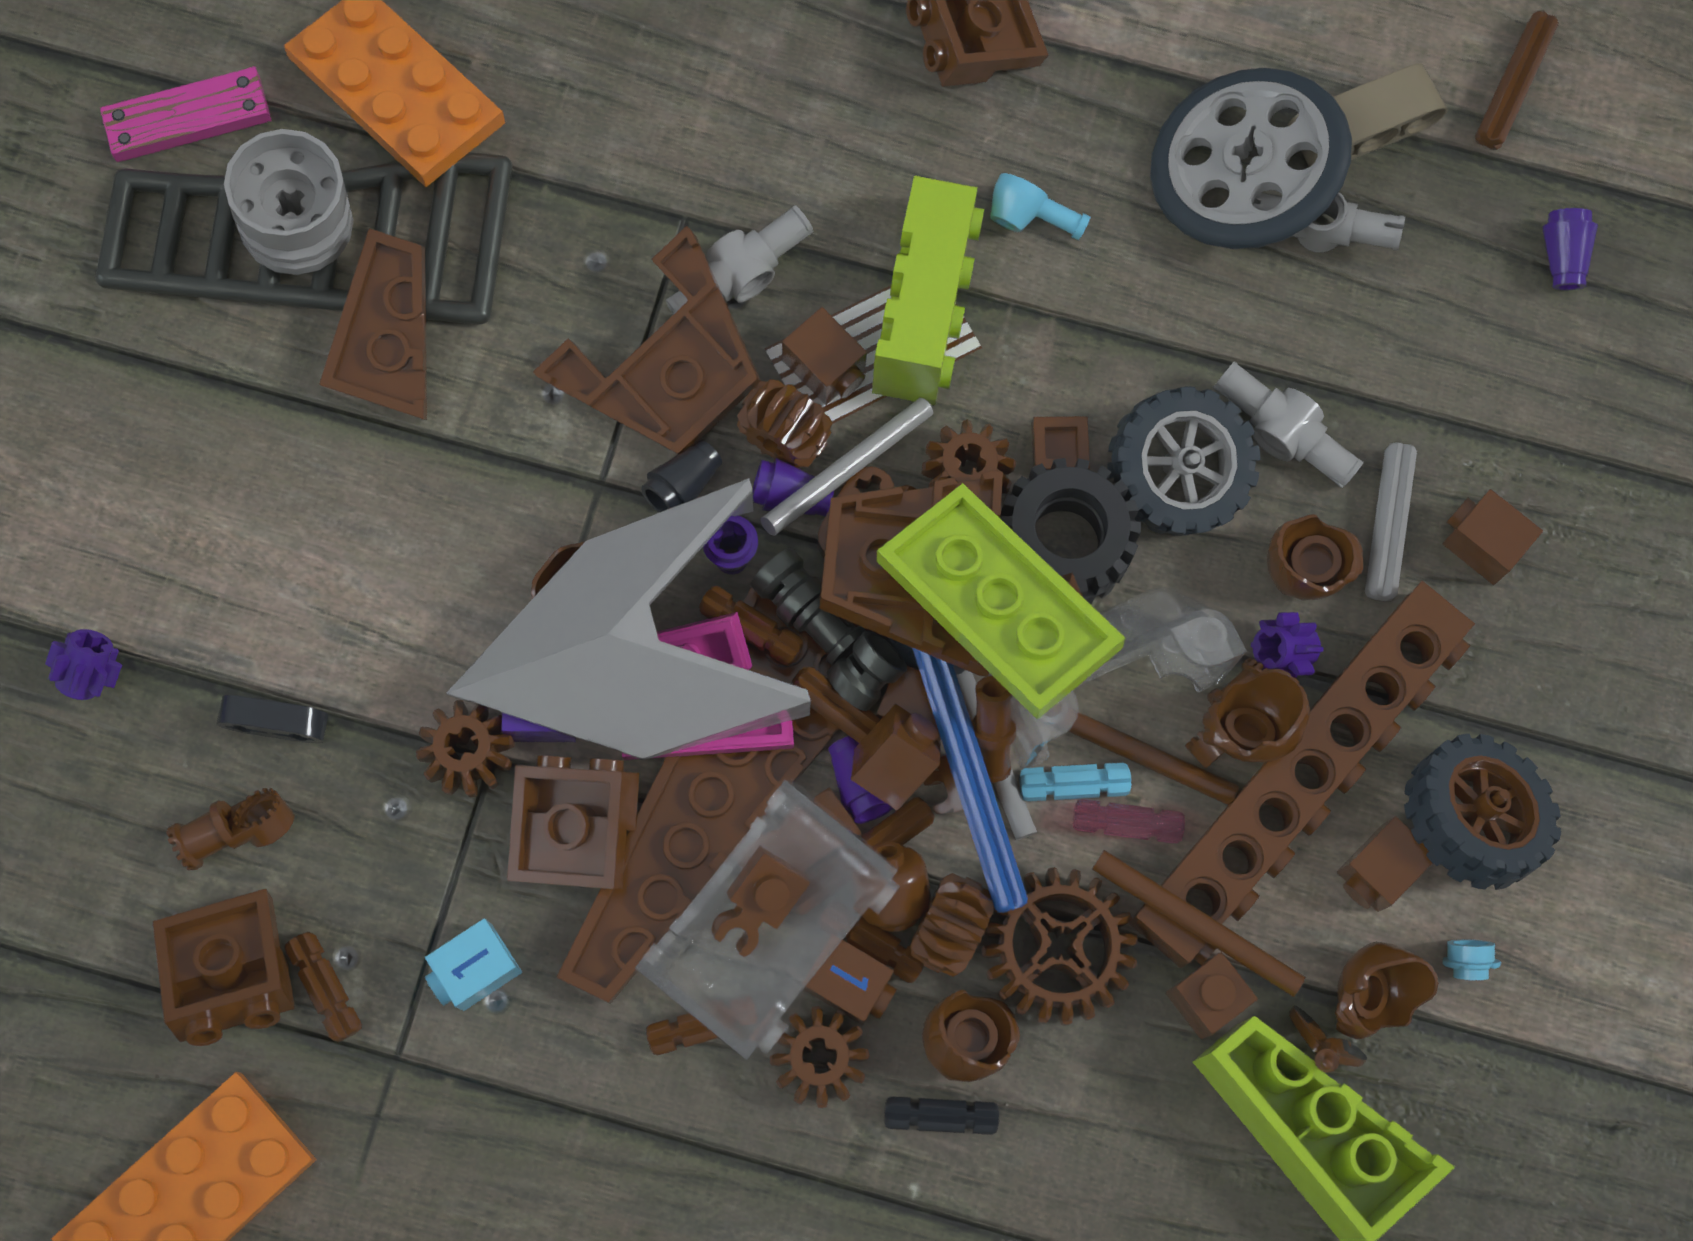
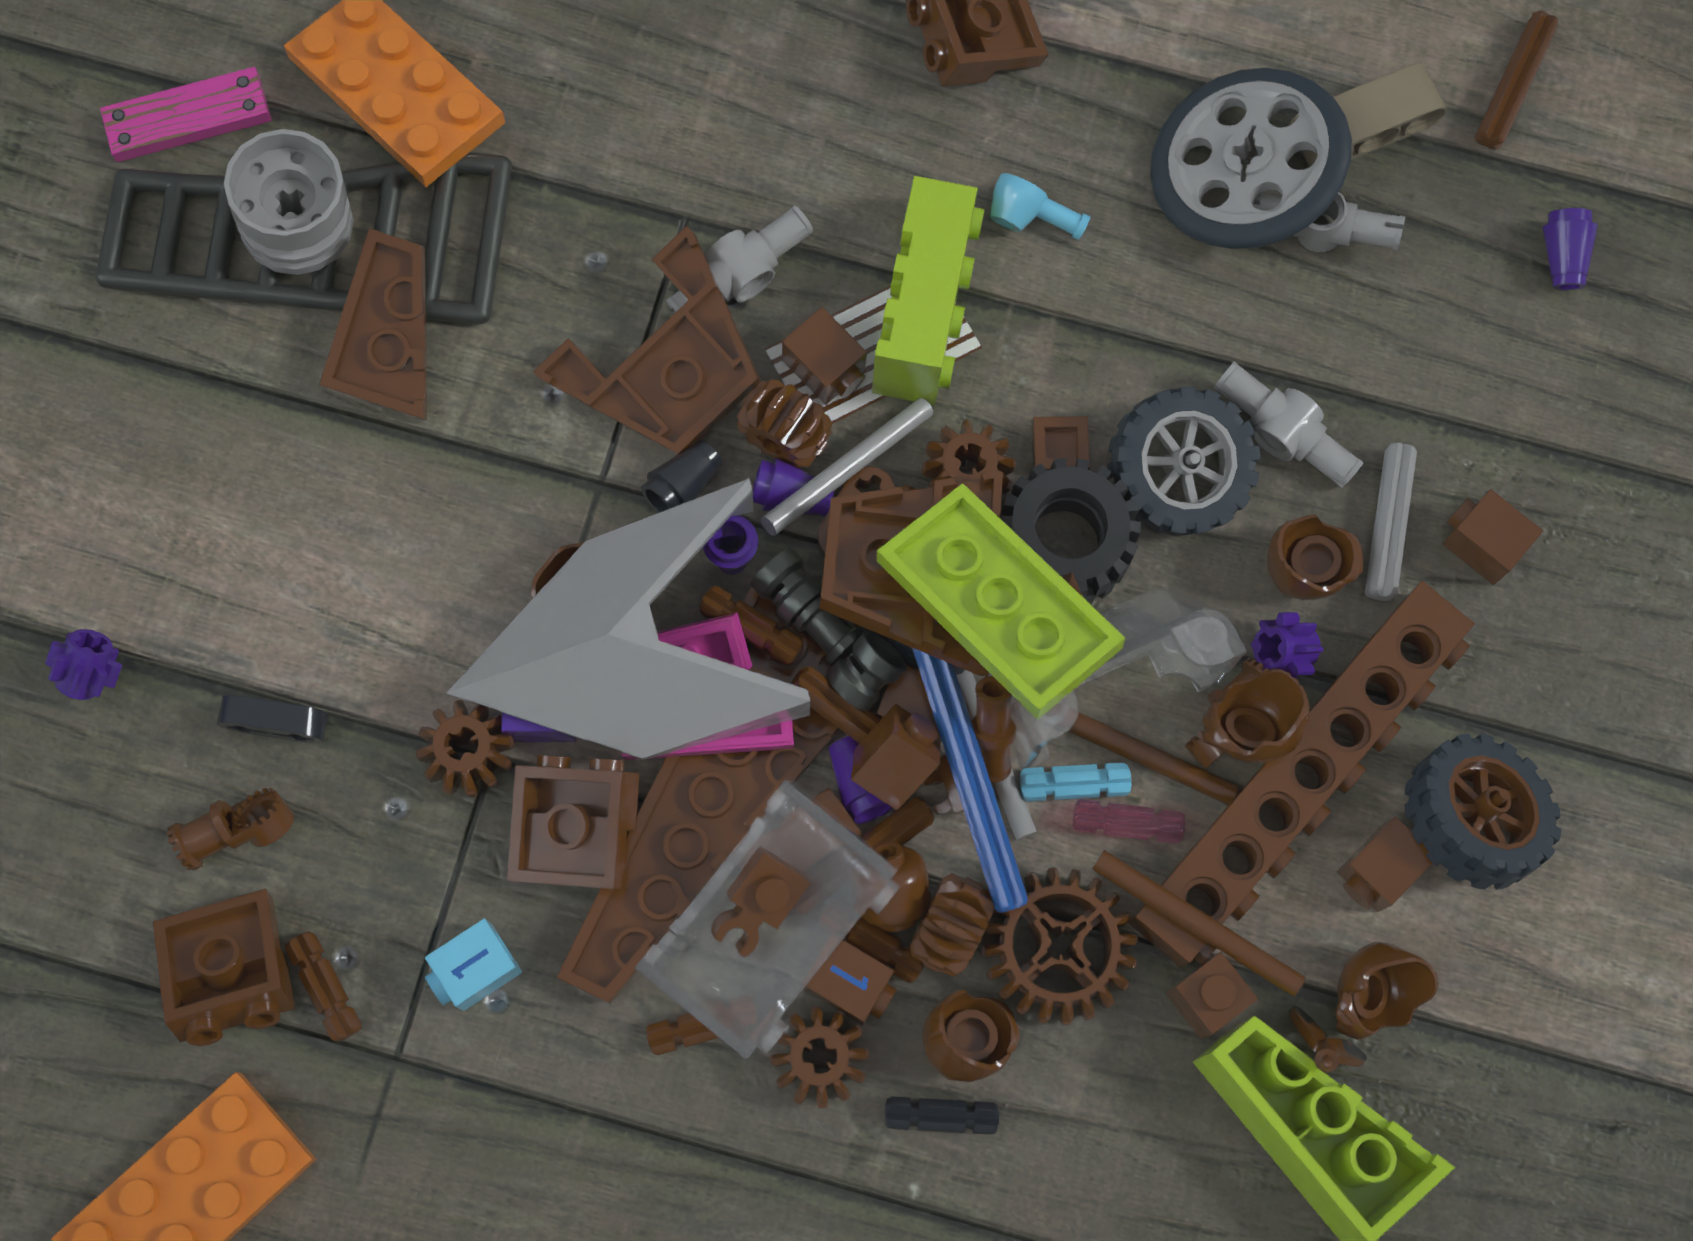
(1471, 959): medium azure plate -> none

